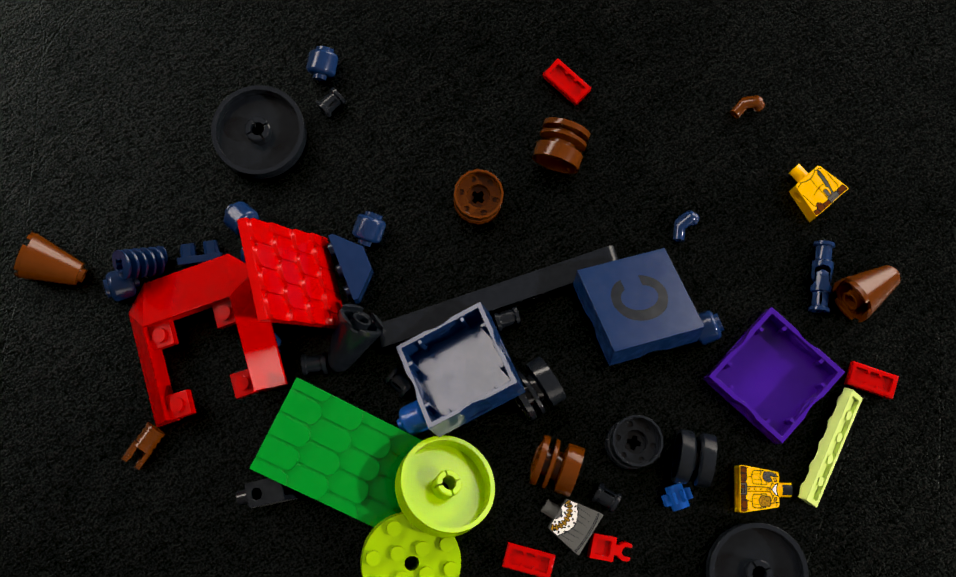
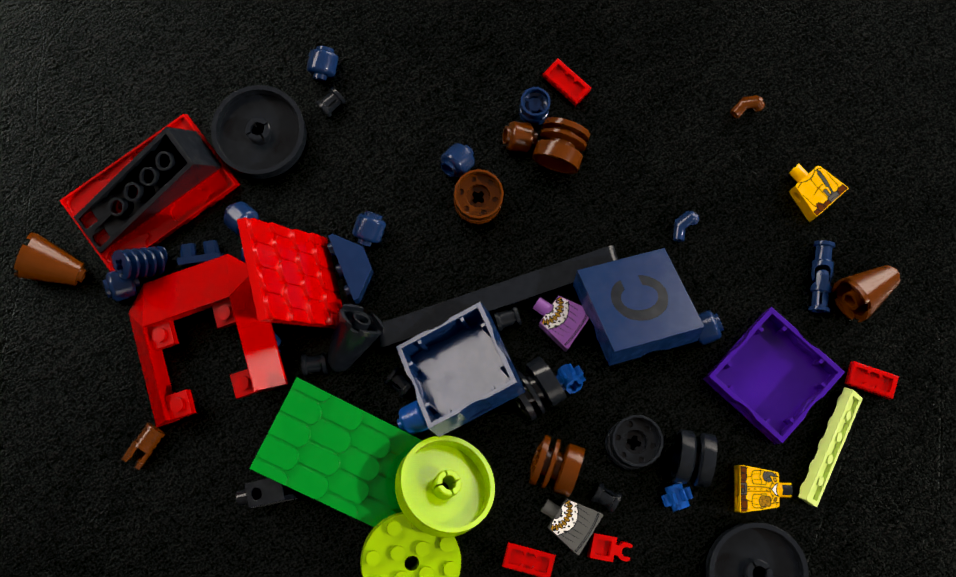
(150, 191): none -> piece
(457, 160): none -> dark blue head
(519, 136): none -> reddish brown head
(535, 101): none -> dark blue wheel
(561, 320): none -> medium lavender torso
(570, 378): none -> blue gear

